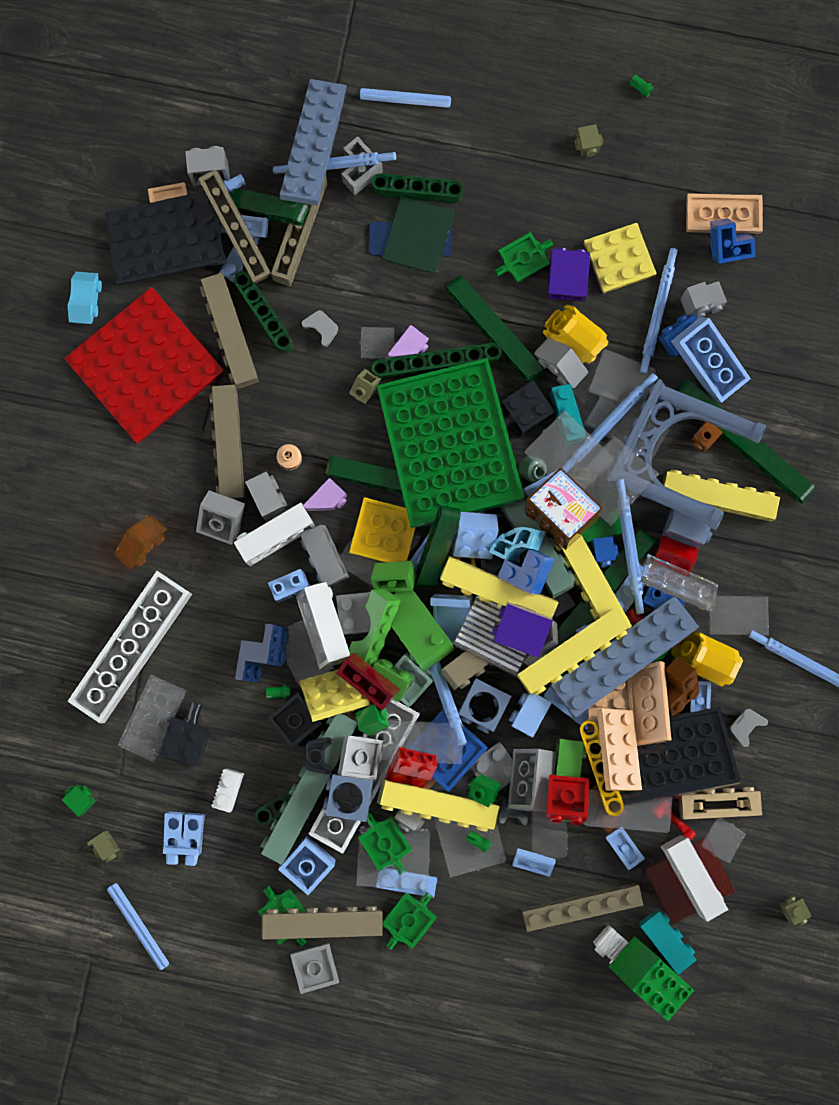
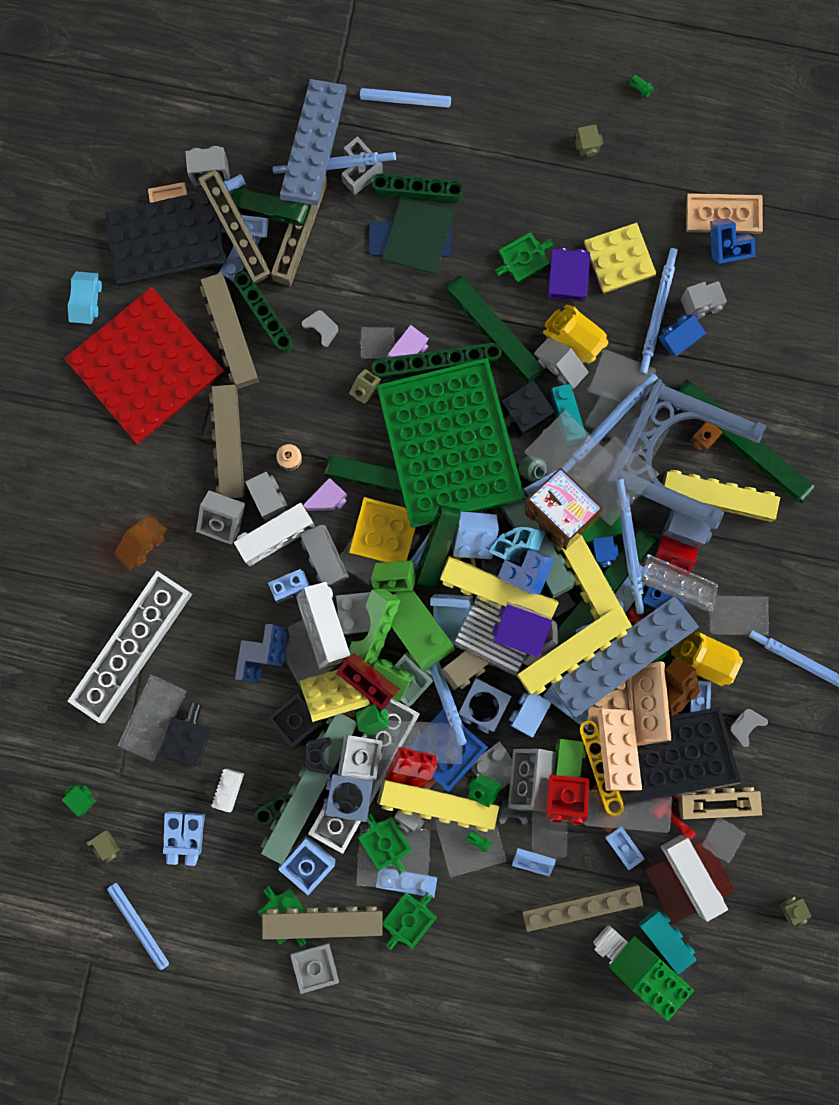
(278, 692): green pin -> none
(710, 359): light blue brick -> none

